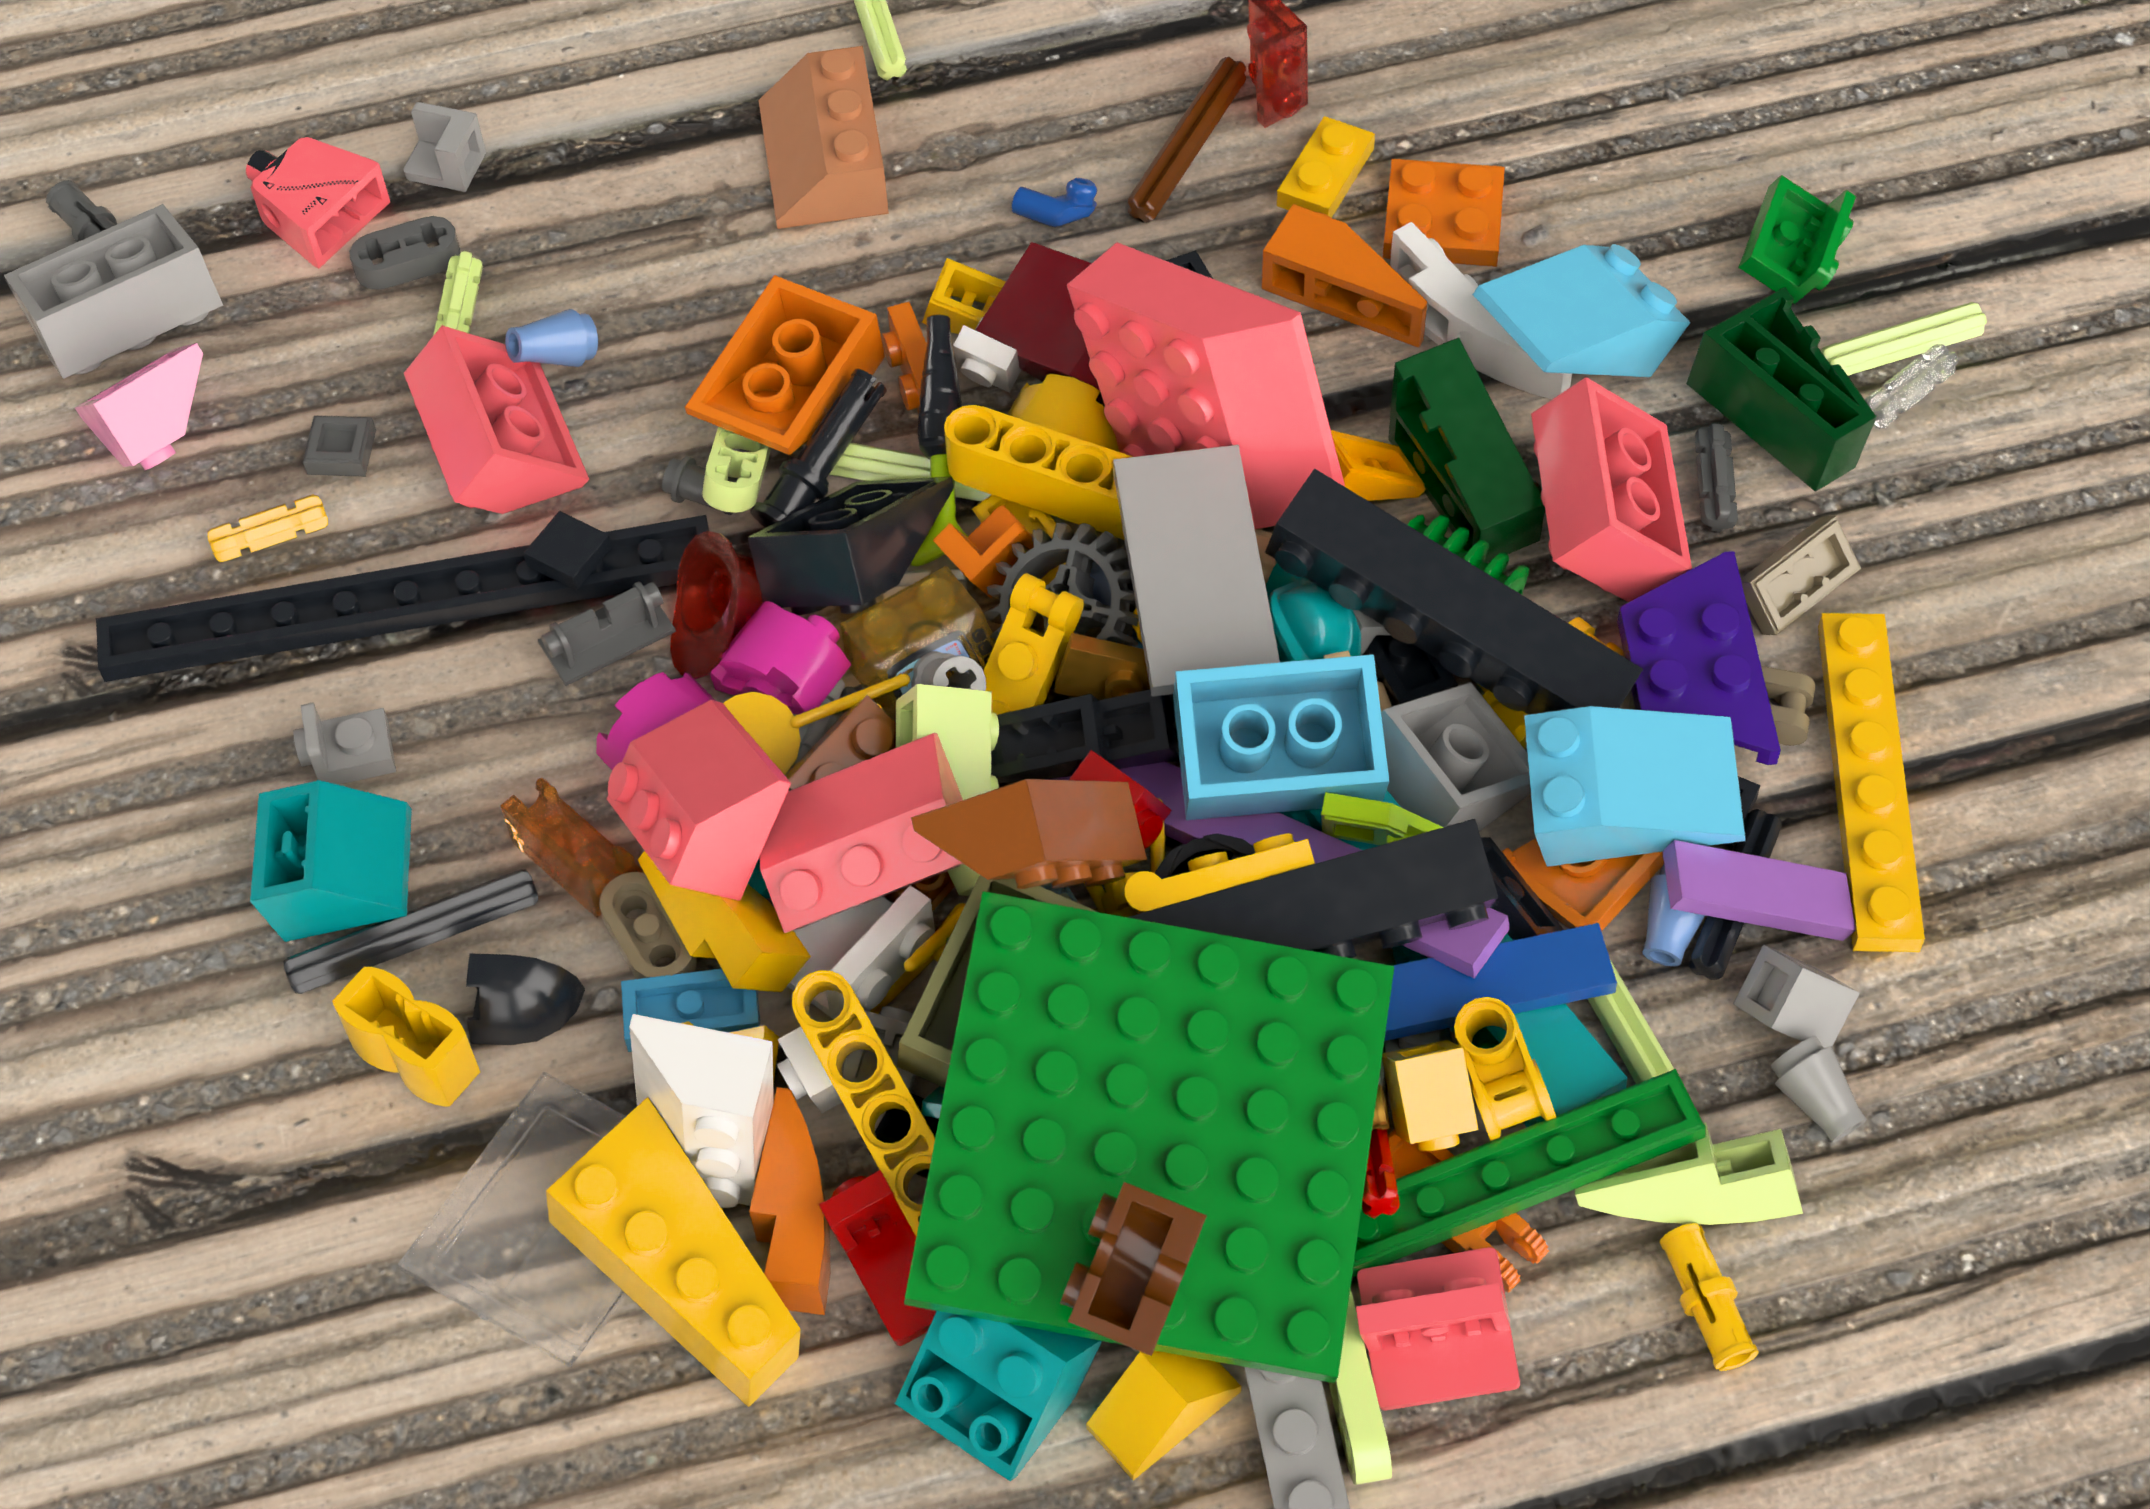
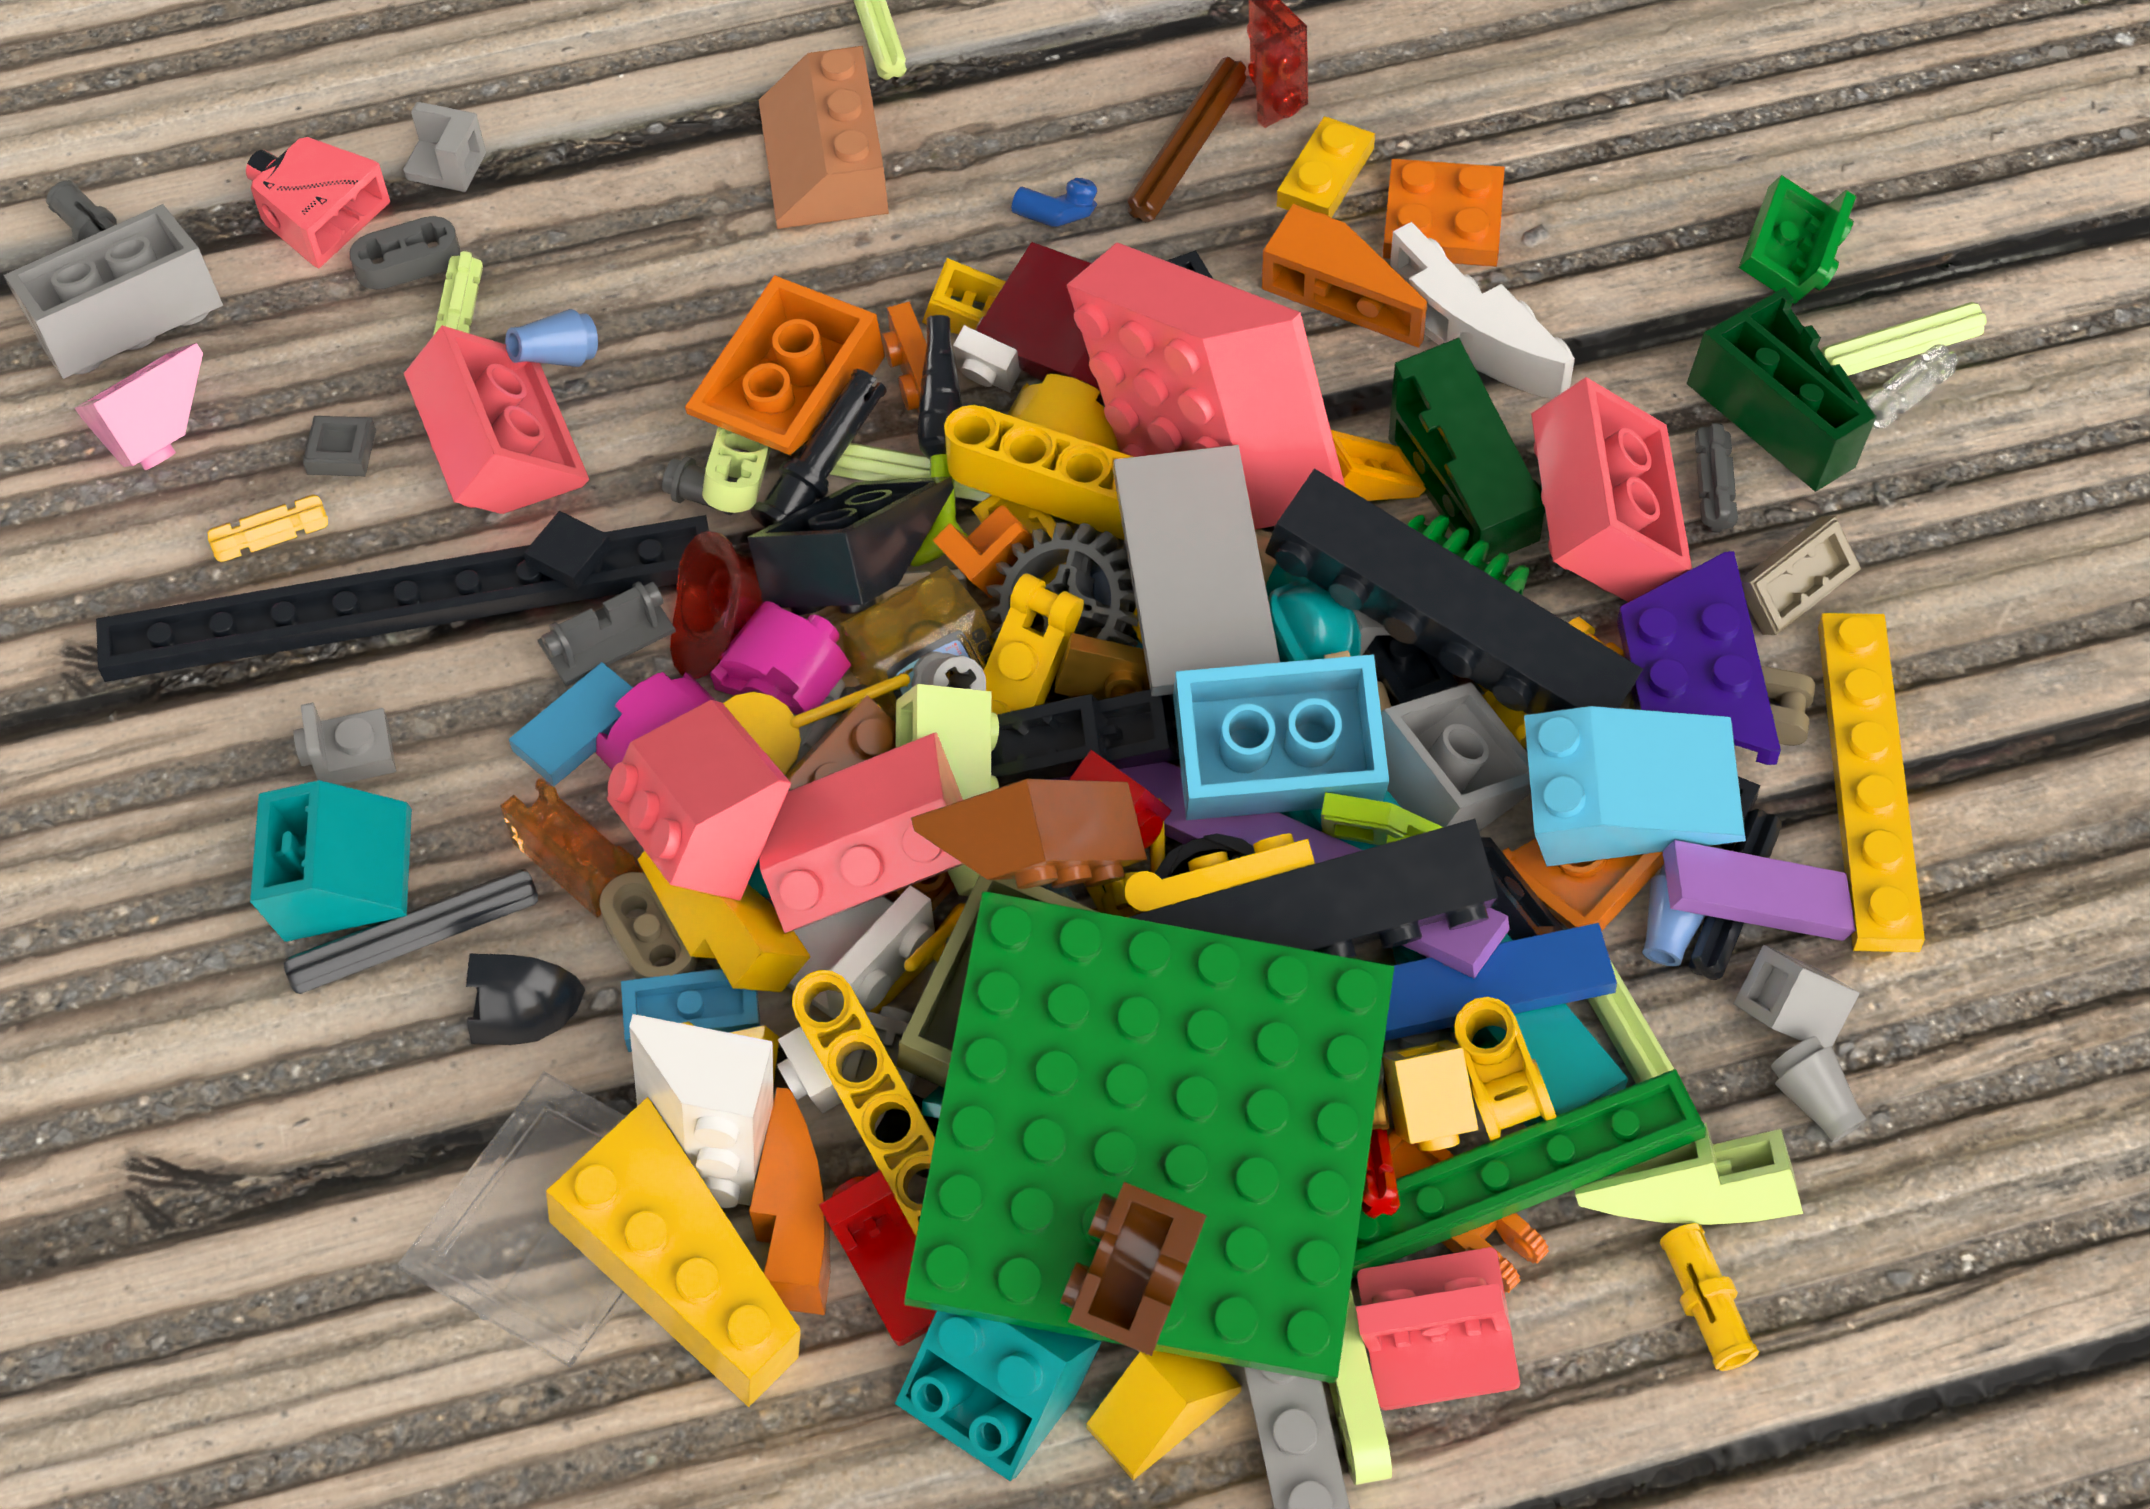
(406, 1036): yellow brick -> none
(568, 728): none -> dark azure tile
(1587, 313): medium azure slope -> none

